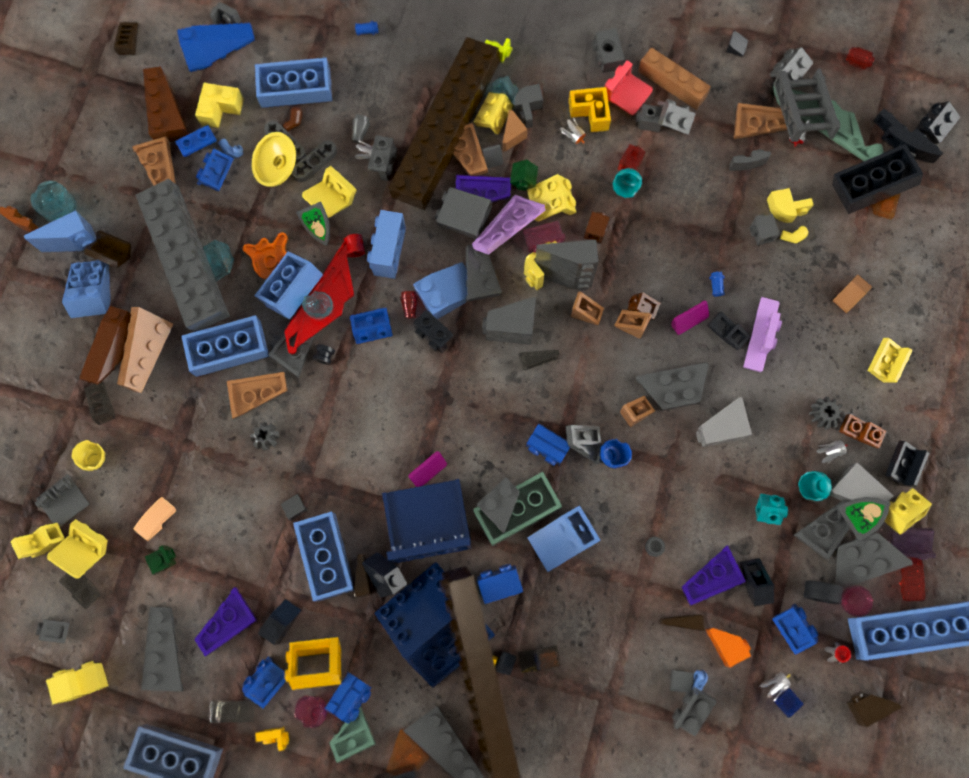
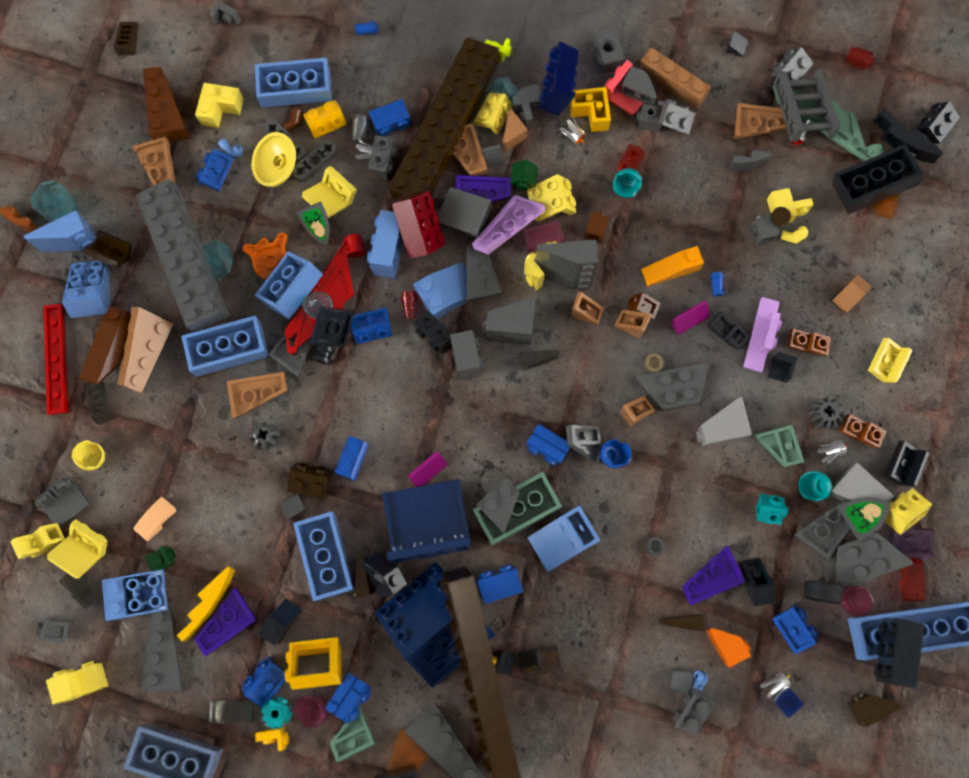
(55, 359): none -> red tile
(134, 595): none -> medium blue slope
(196, 141): blue bracket -> none
(210, 42): blue wedge -> none
(210, 597): none -> yellow slope
(284, 709): none -> teal brick
(309, 480): none -> dark brown bracket
(325, 119): none -> yellow bracket
(332, 326): none -> black tile
(351, 458): none -> blue brick
(390, 118): none -> blue brick
(419, 224): none -> dark red brick
(466, 355): none -> dark grey brick
(559, 79): none -> clear blue wedge
(638, 86): none -> dark grey slope
(653, 363): none -> dark tan tile
(673, 266): none -> light orange slope
(780, 216): none -> dark brown tile
(782, 367): none -> black panel
(782, 445): none -> sand green wing
(808, 343): none -> dark orange slope
(840, 653): red piece -> none
(899, 652): none -> black brick

